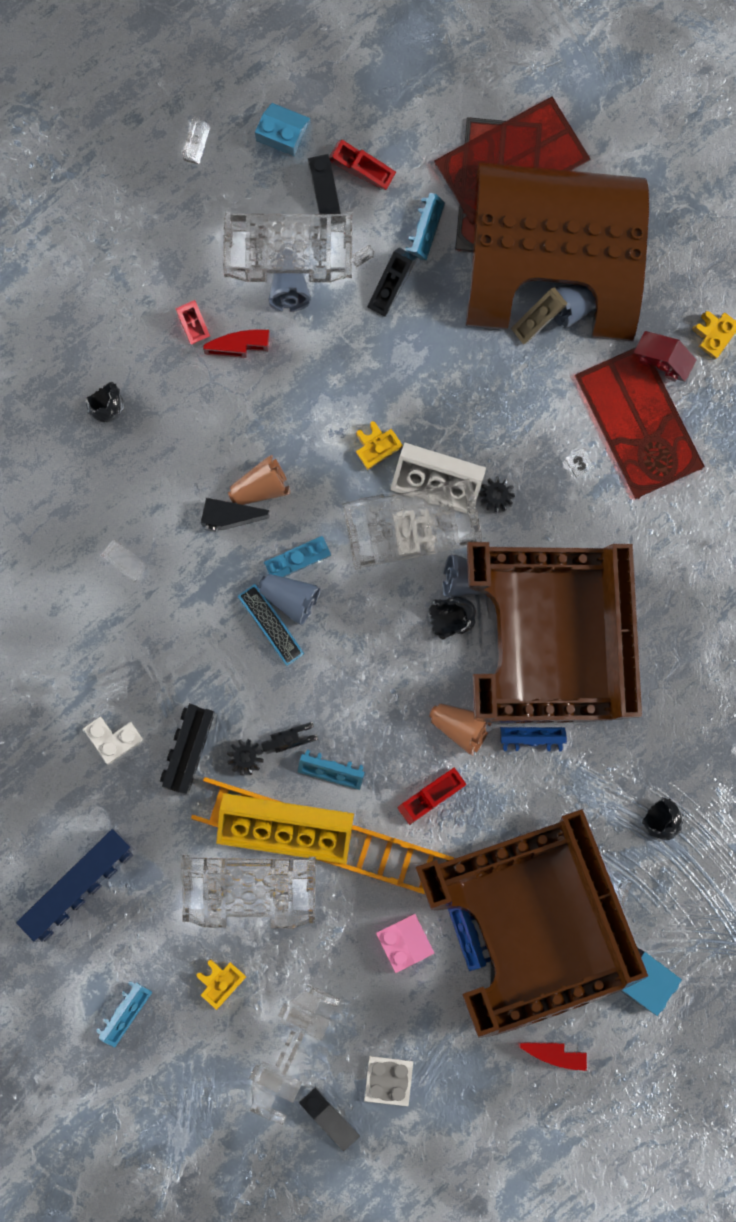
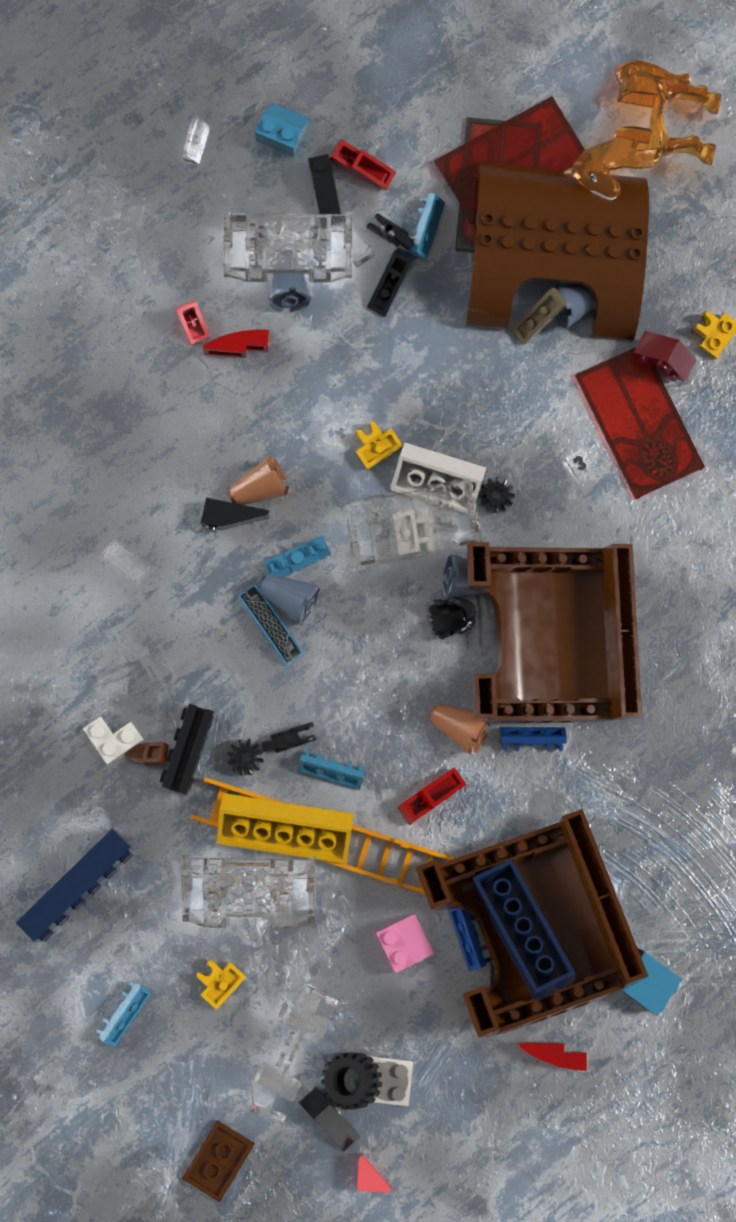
(106, 403): black hair -> none
(149, 753): none -> reddish brown plate
(218, 1161): none -> reddish brown tile
(335, 1084): none -> black tyre
(369, 1178): none -> coral slope
(391, 232): none -> black hinge
(523, 930): none -> dark blue brick
(639, 146): none -> clear orange animal
(664, 820): black hair -> none

